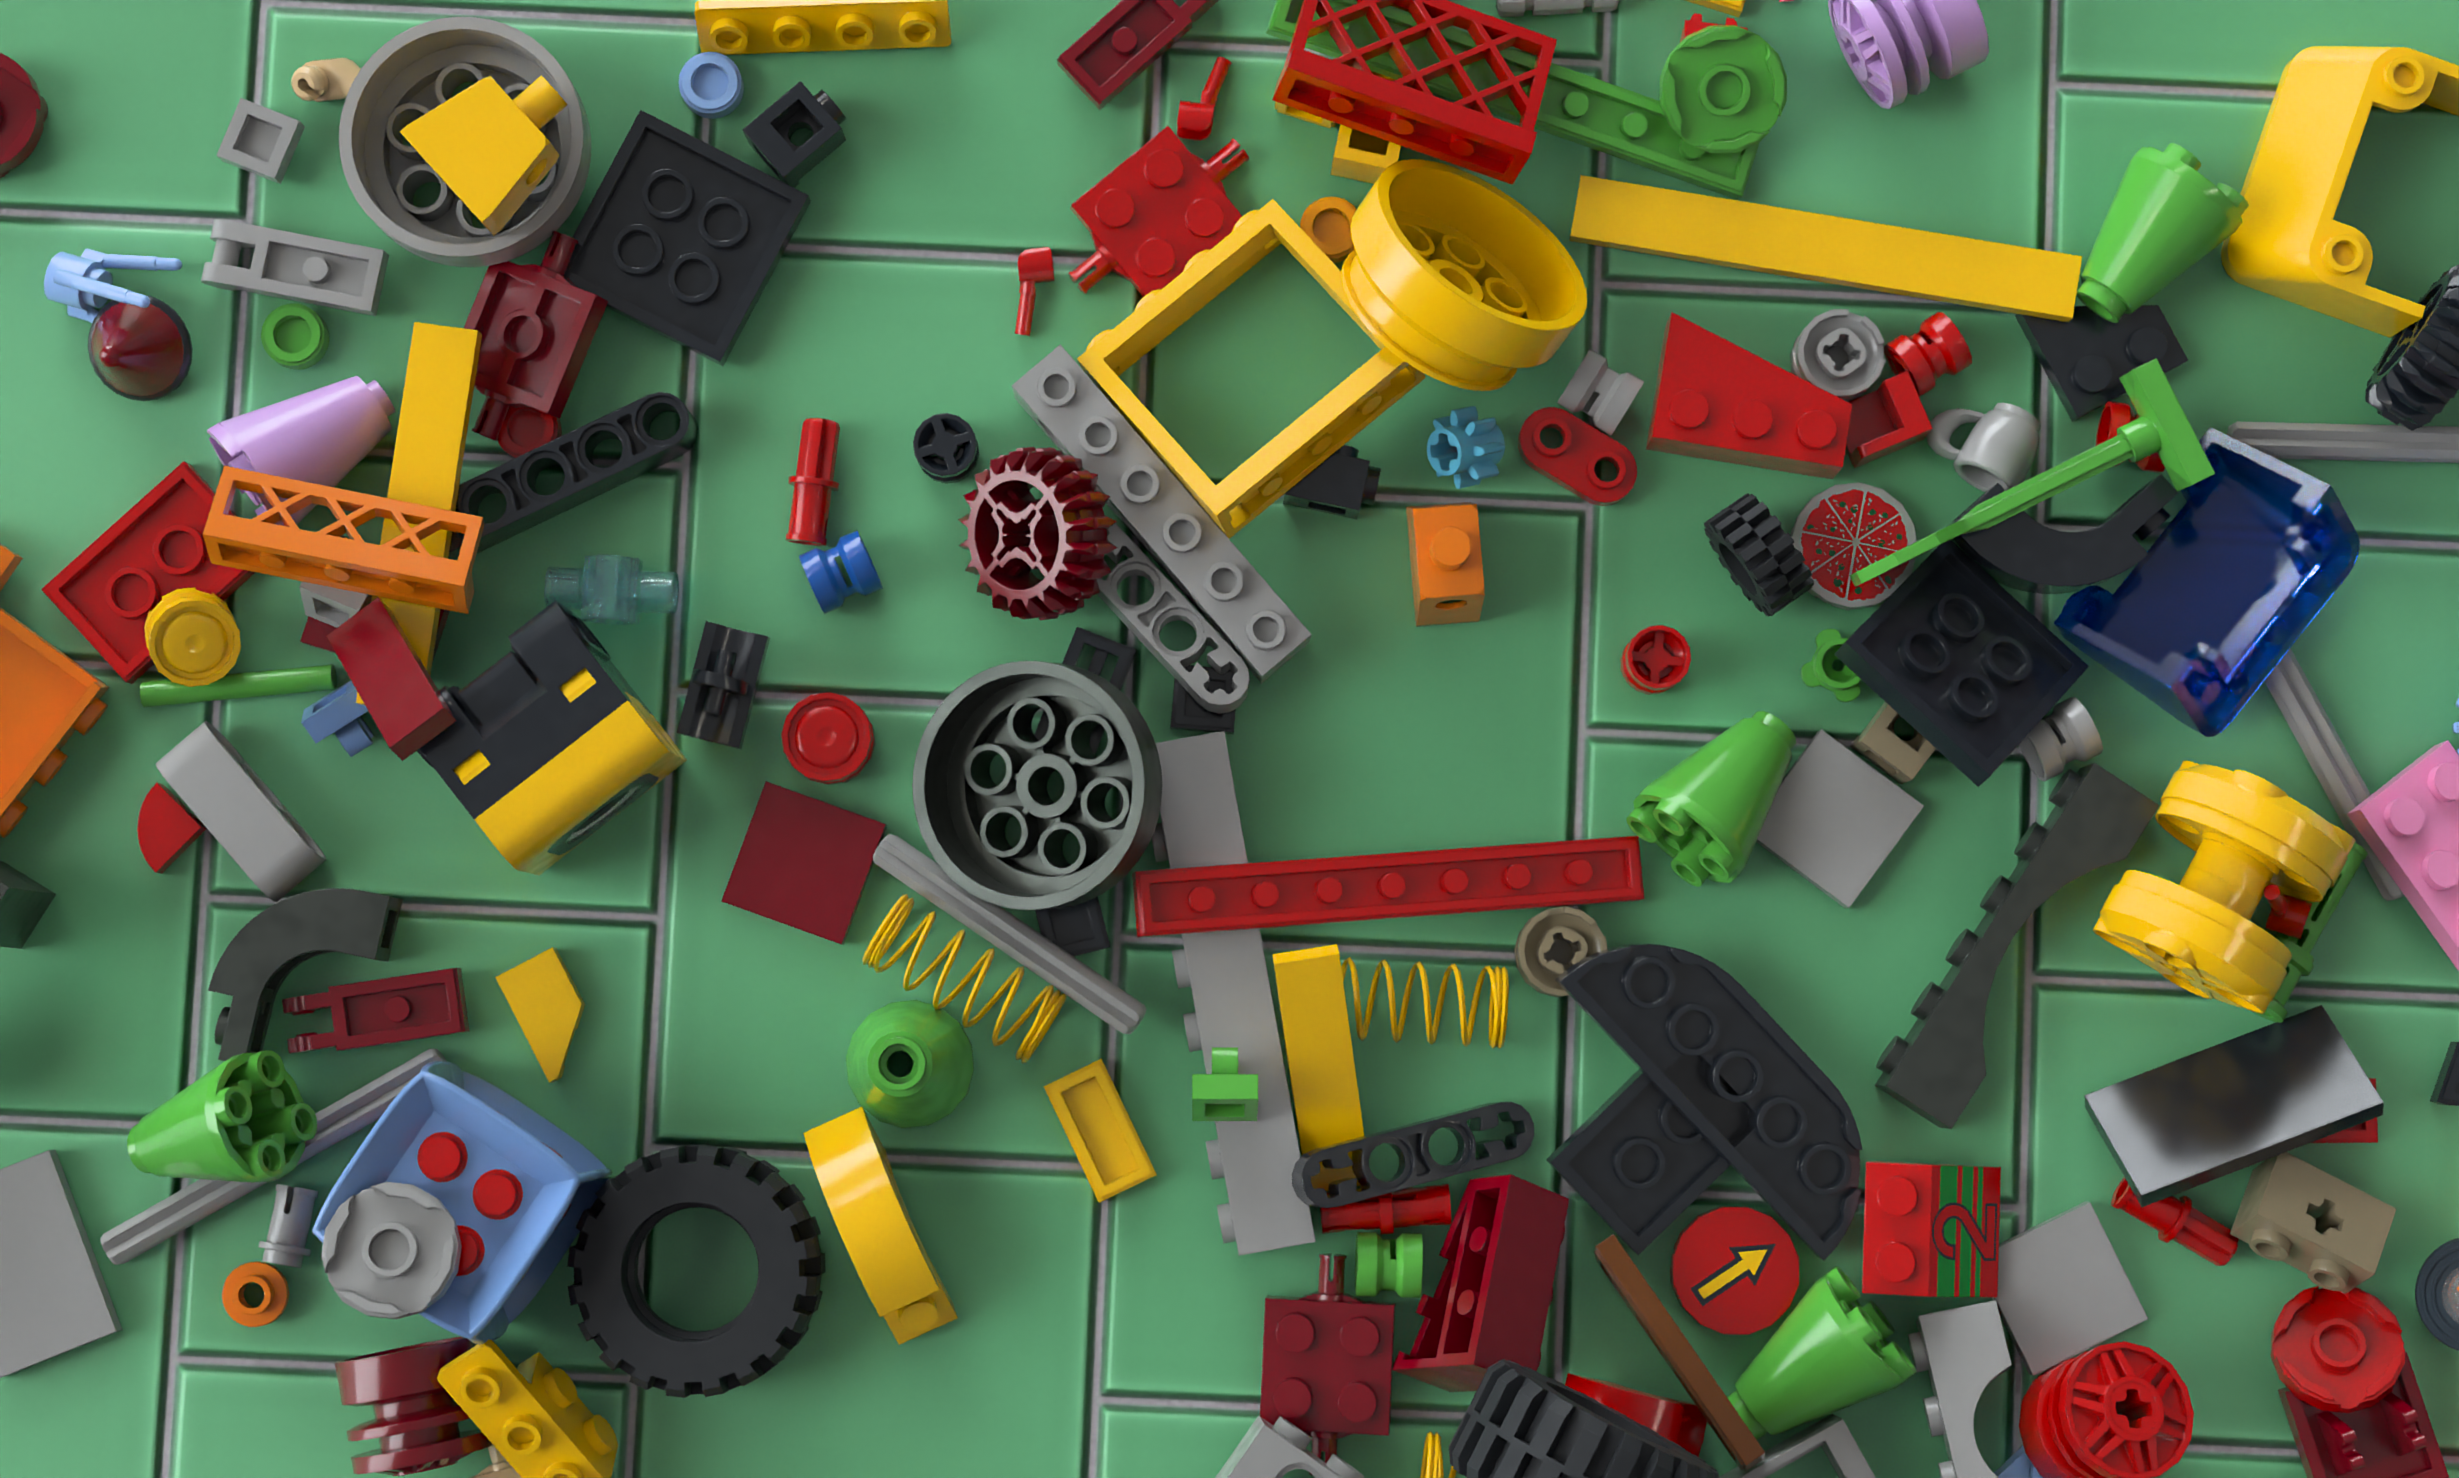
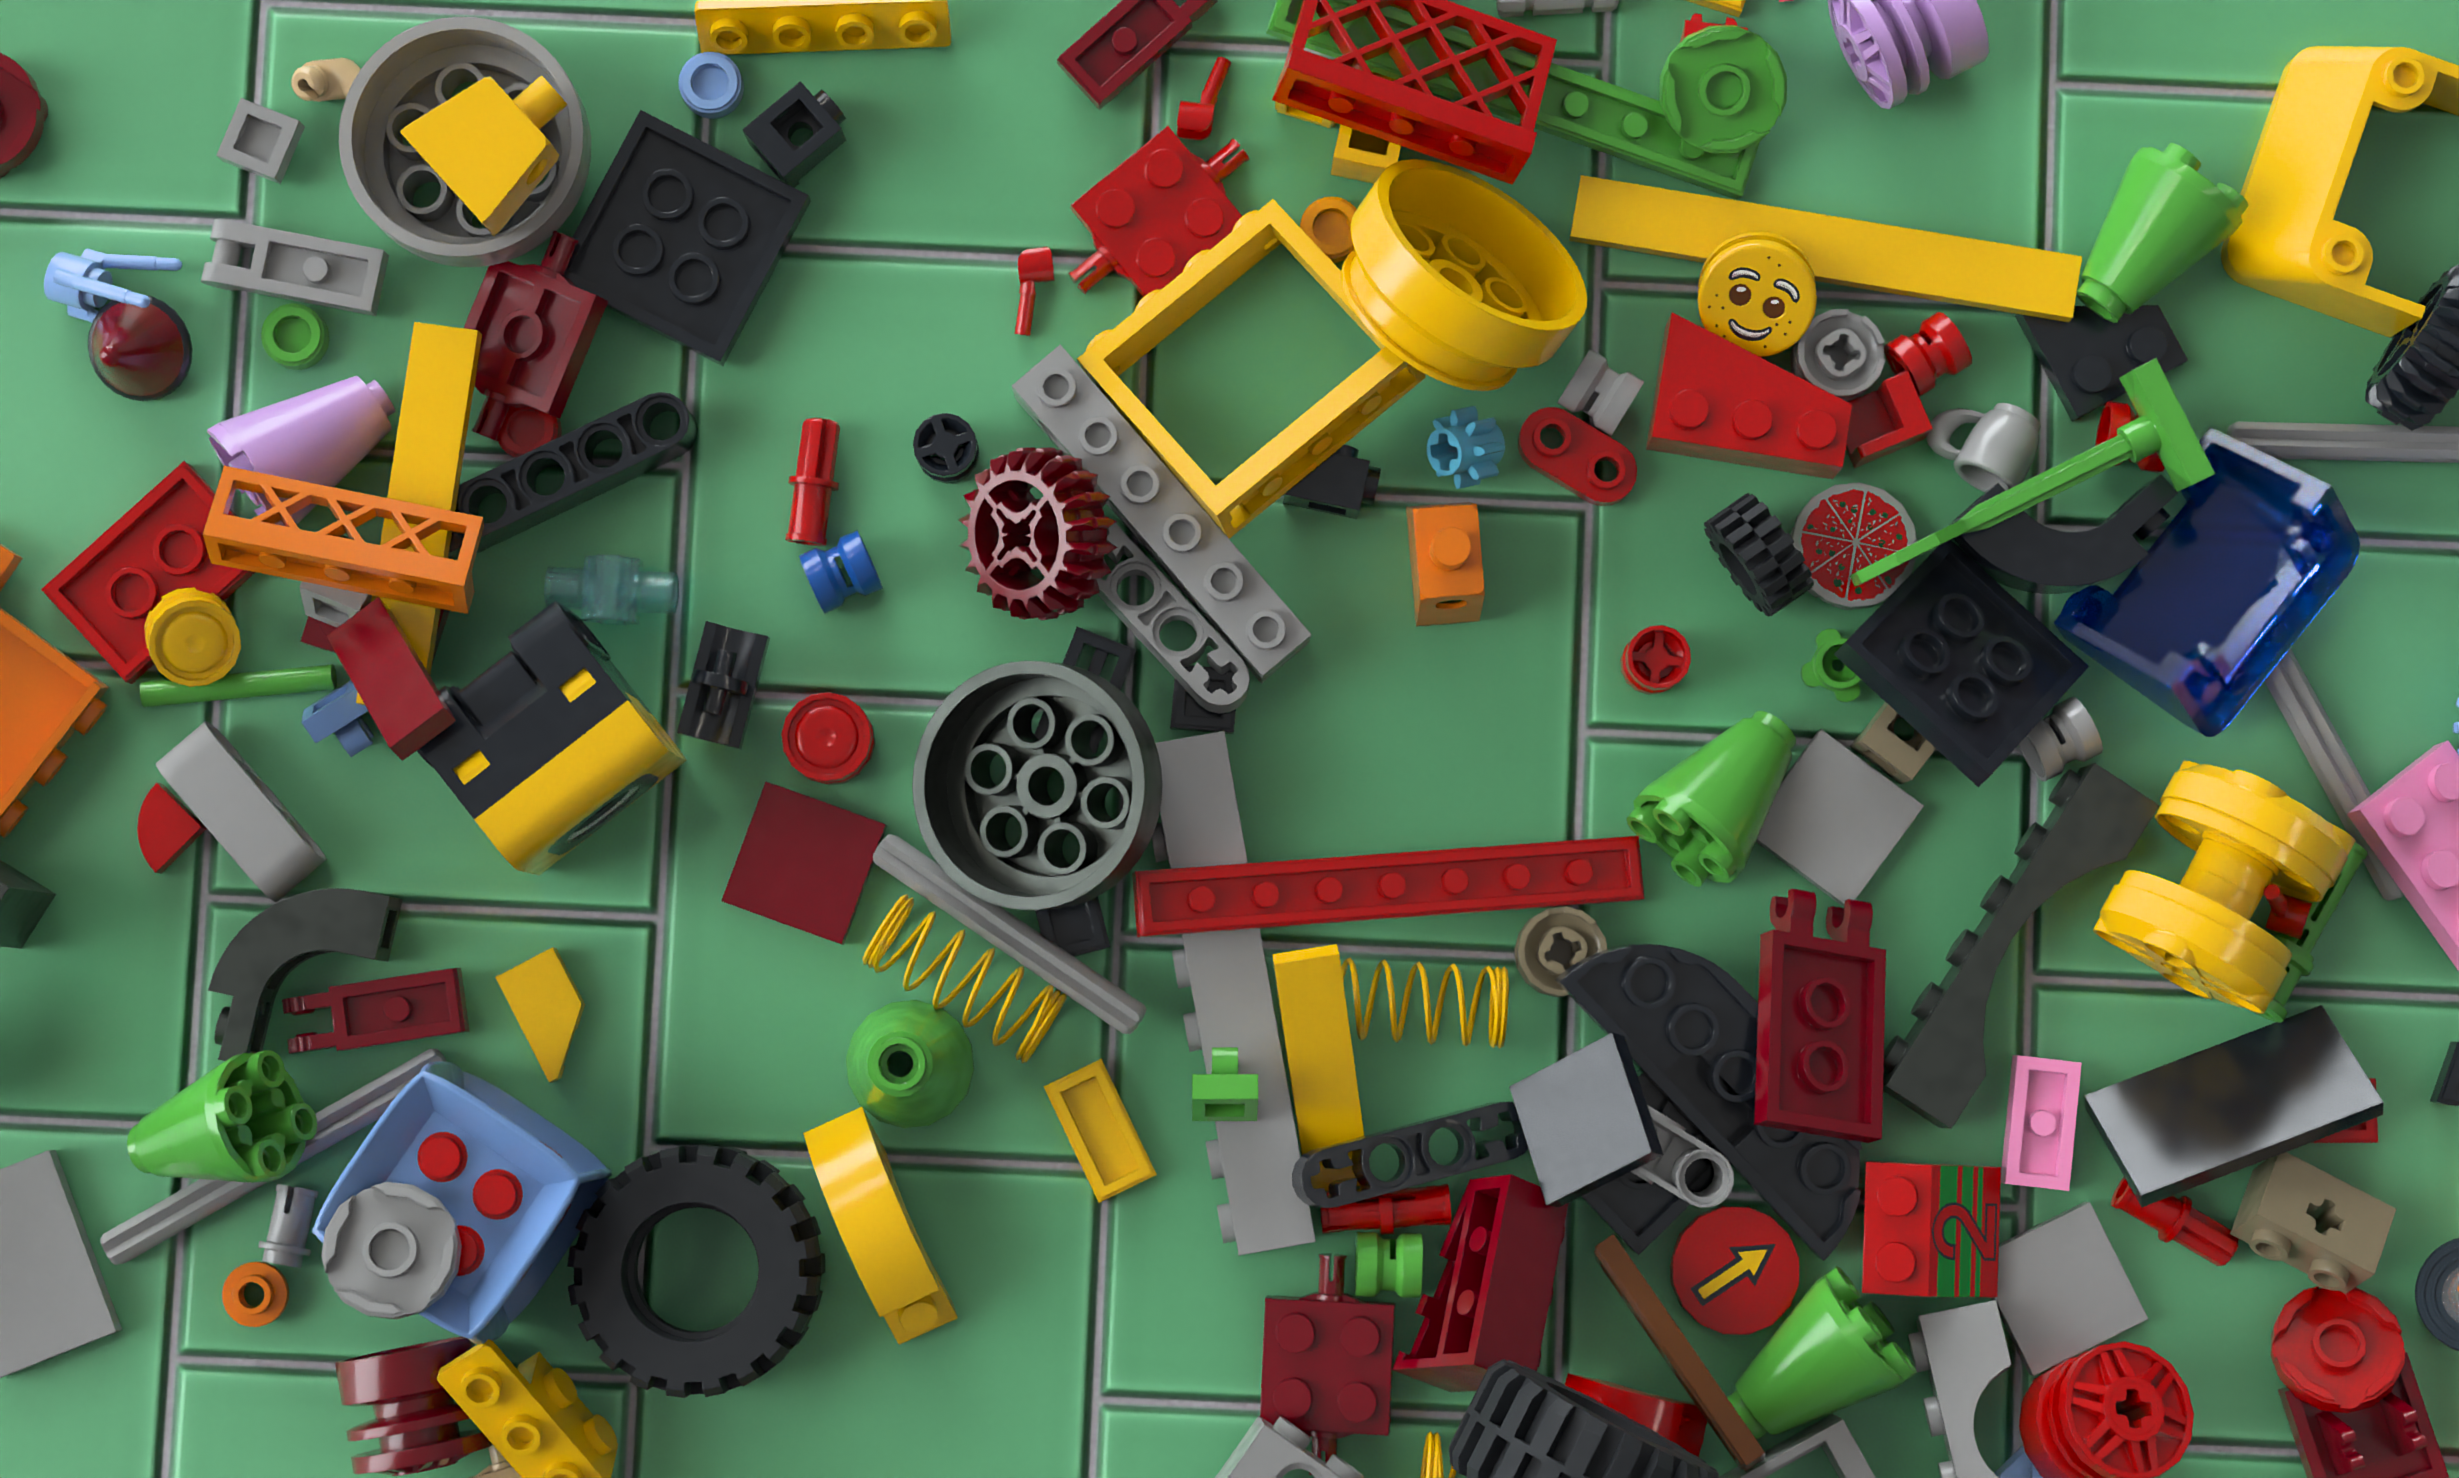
(1586, 1120): none -> tile
(1679, 1152): none -> light grey piece
(1757, 292): none -> yellow head
(1820, 1022): none -> dark red tile
(2040, 1122): none -> bright pink plate

